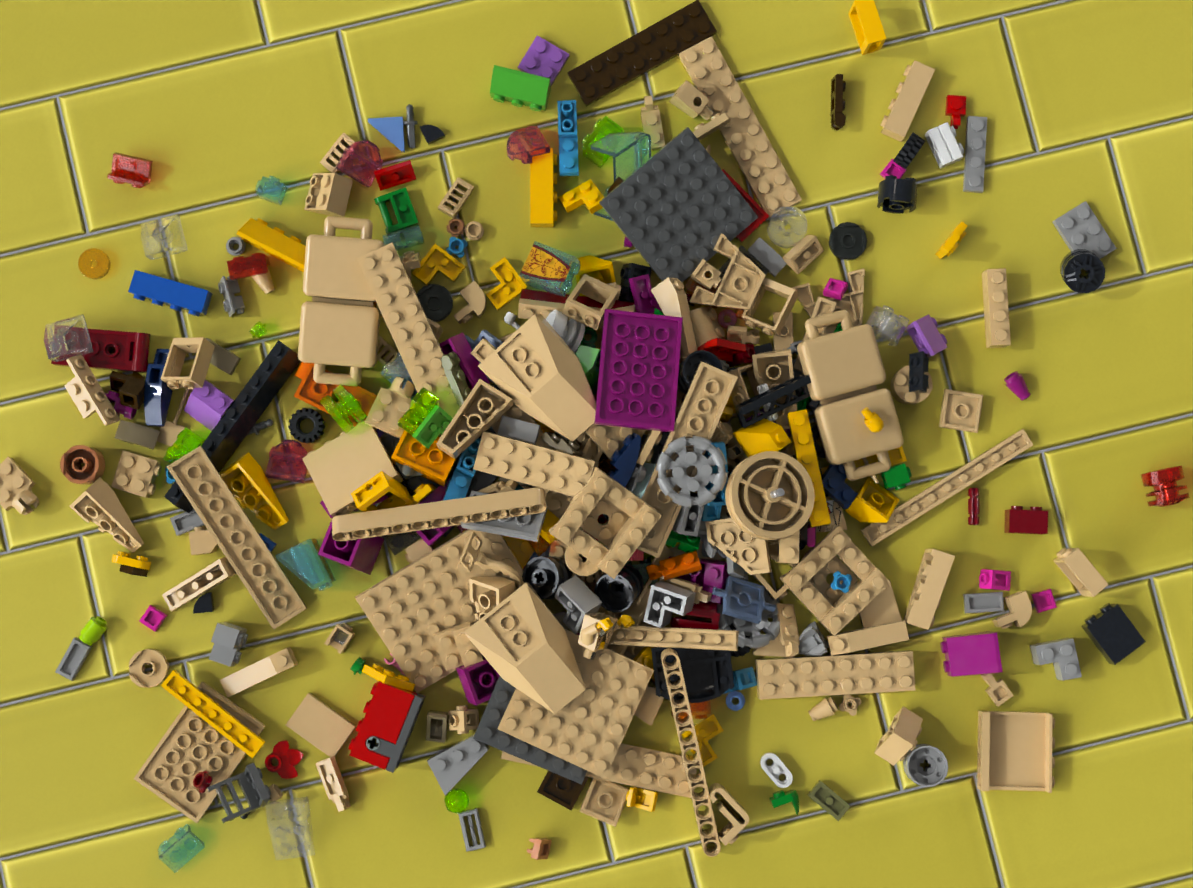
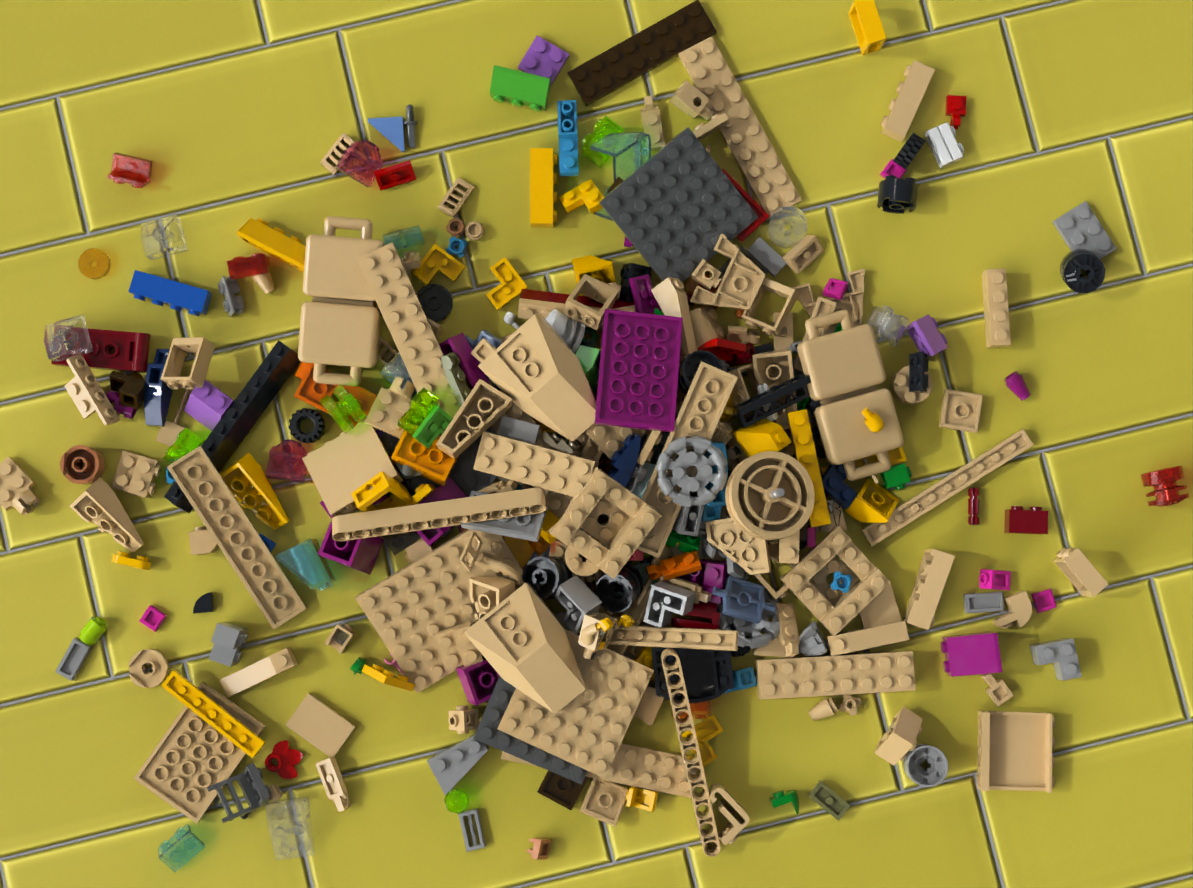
(133, 570): dark brown tile -> none
(136, 434): dark tan slope -> none
(186, 522): light grey tile -> none
(199, 583): tan slope -> none
(202, 781): dark red plate -> none
(224, 358): dark tan slope -> none
(231, 242): light grey plate -> none
(258, 330): clear neon green plate -> none
(260, 426): dark grey piece -> none
(271, 189): clear light blue brick -> none
(328, 194): tan slope -> none
(390, 720): red piece -> none
(402, 207): green plate -> none
(431, 133): black tile -> none
(437, 726): dark tan slope -> none
(462, 473): dark azure slope -> none
(476, 303): tan brick -> none
(526, 143): clear pink slope -> none
(550, 269): slope -> none
(730, 696): medium blue plate -> none
(731, 314): clear pink plate -> none
(776, 769): white plate -> none
(837, 102): dark brown hinge -> none
(847, 241): pearl dark grey tile -> none
(951, 243): yellow plate -> none
(975, 154): light grey plate -> none
(1113, 633): black brick -> none

